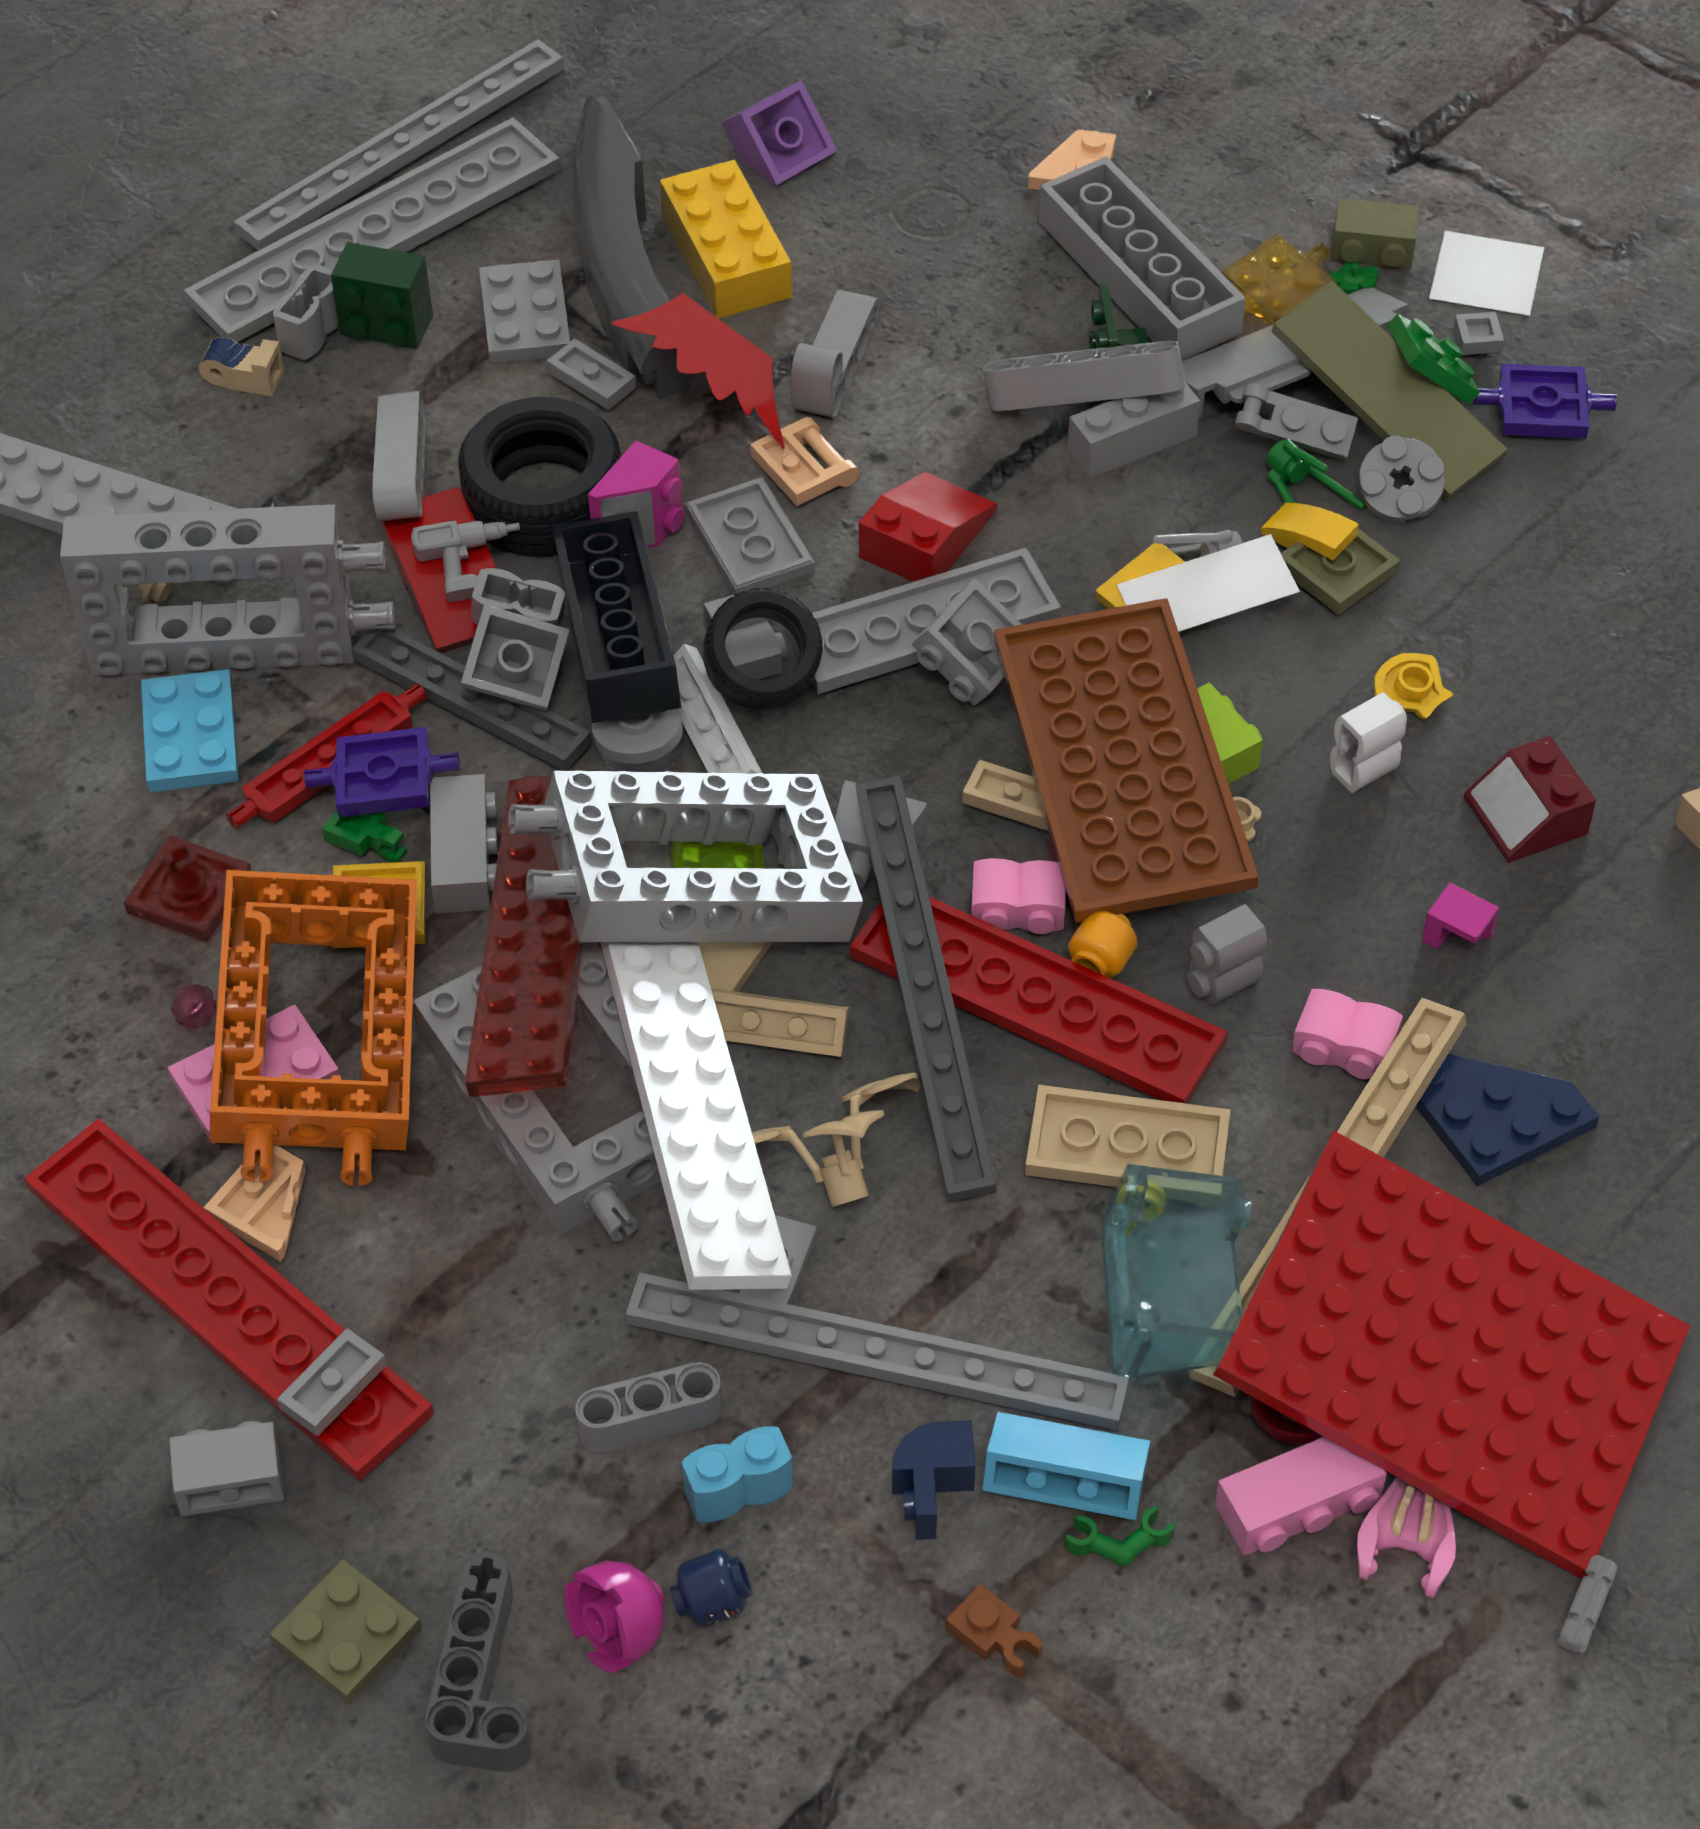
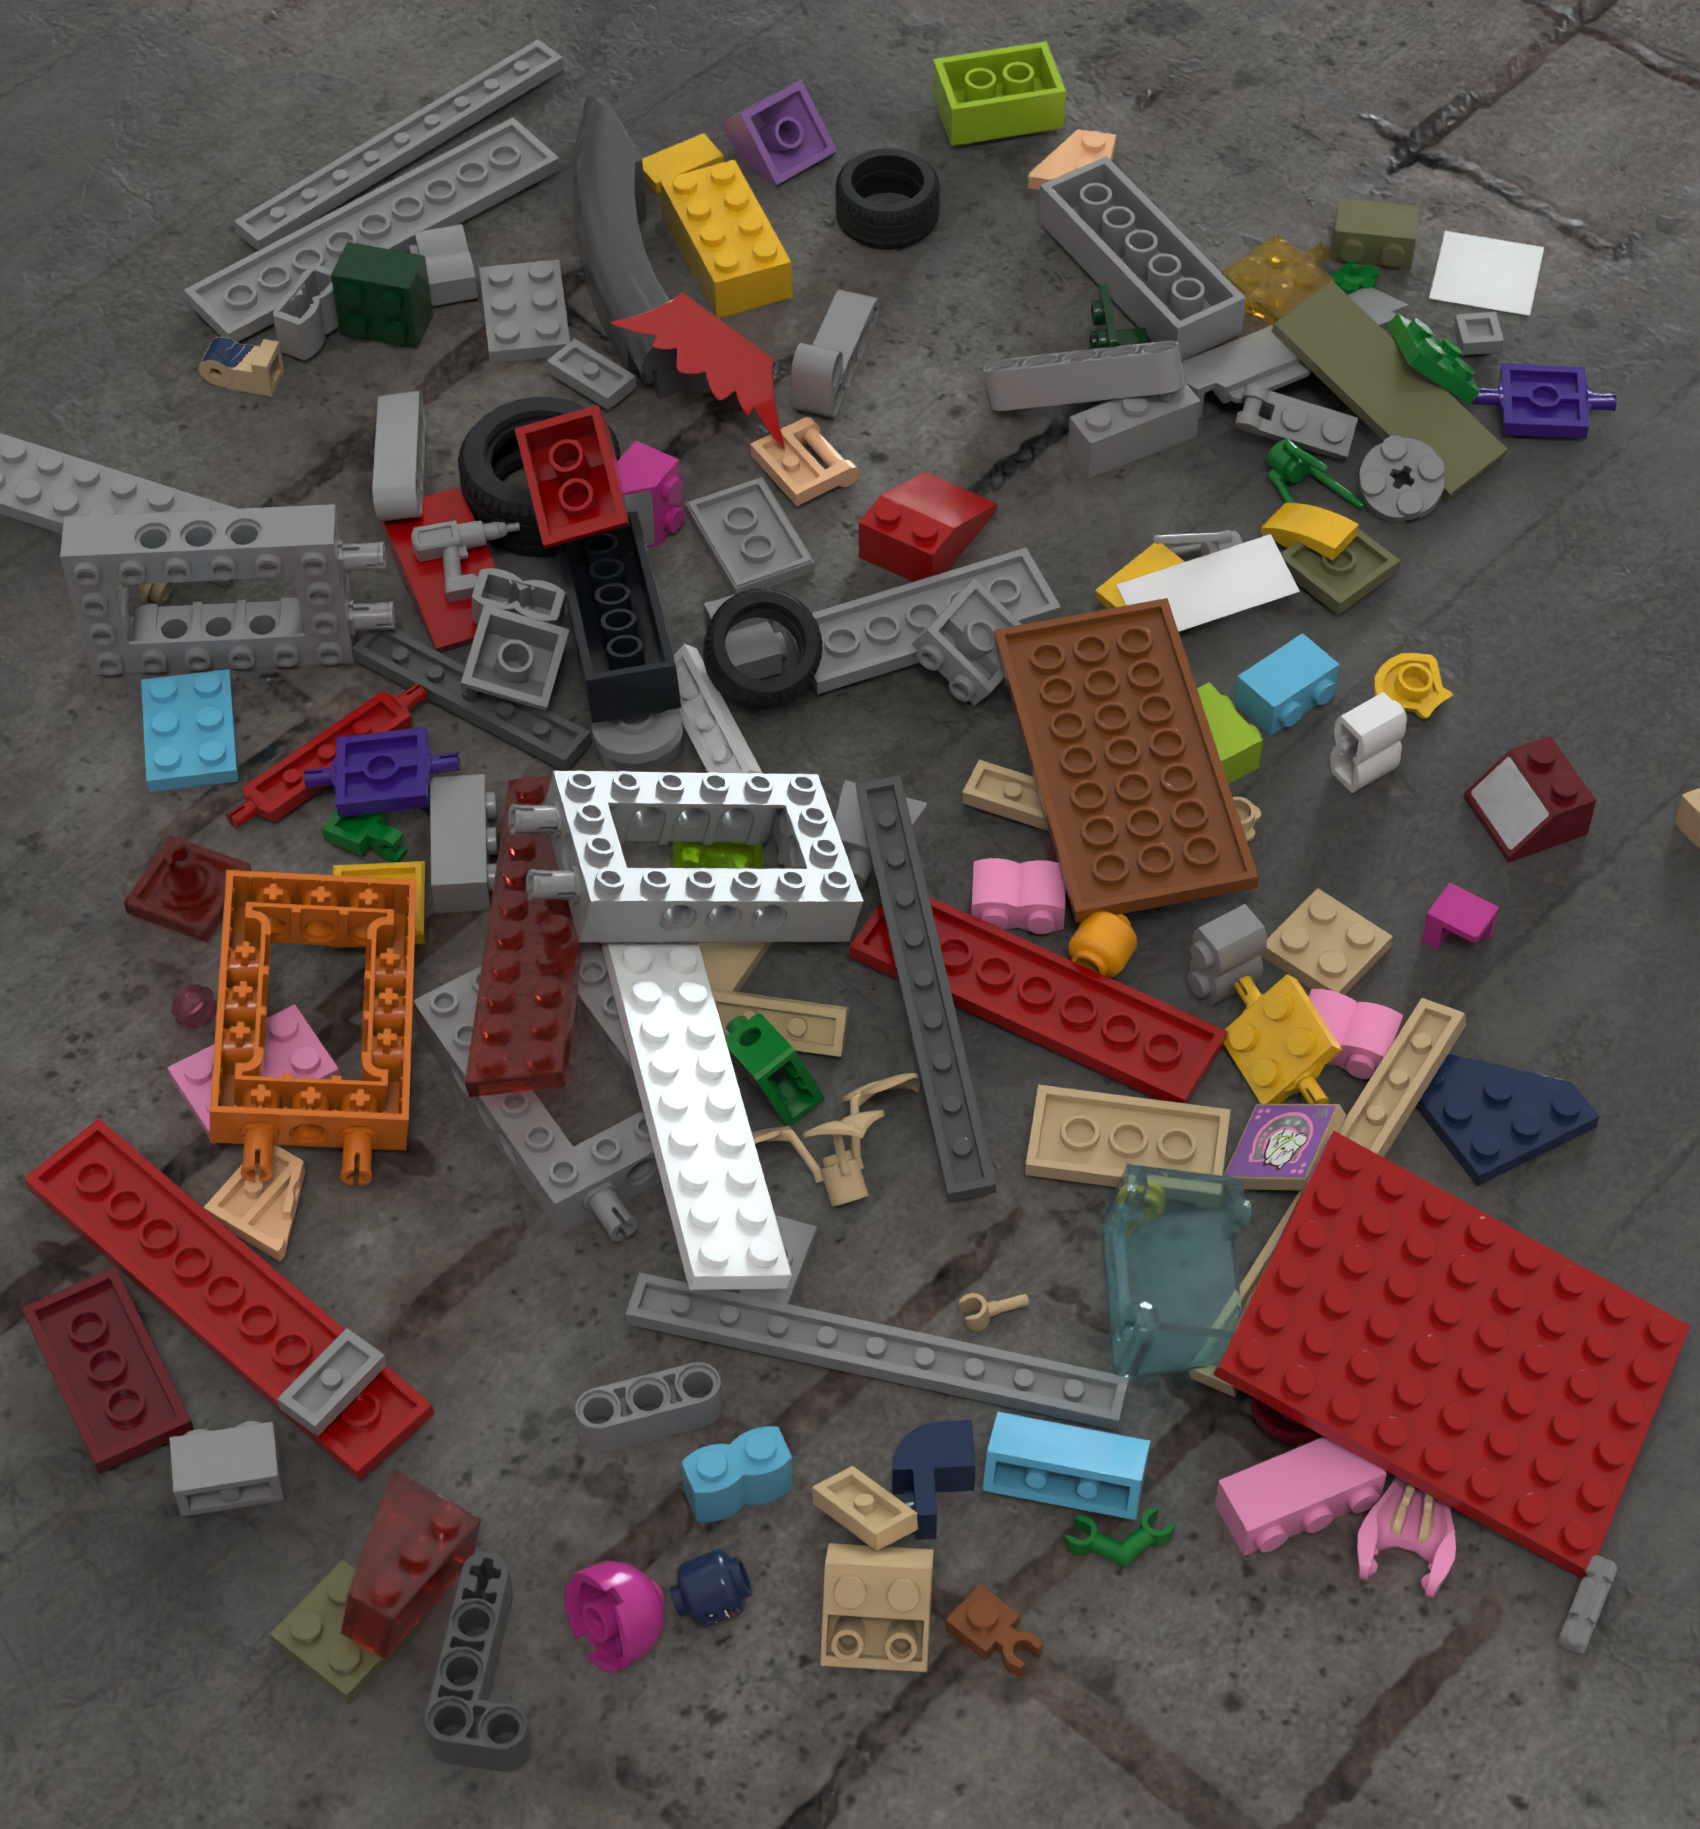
(107, 1369): none -> dark red plate
(406, 1563): none -> clear red wedge
(447, 263): none -> light grey brick
(572, 476): none -> red slope
(680, 158): none -> yellow tile
(758, 1054): none -> green torso
(865, 1508): none -> tan plate
(876, 1607): none -> tan slope
(887, 172): none -> black tyre
(987, 1309): none -> tan hand
(999, 93): none -> lime brick
(1280, 1042): none -> yellow plate
(1283, 1144): none -> tile
(1286, 684): none -> medium azure brick
(1326, 944): none -> tan plate

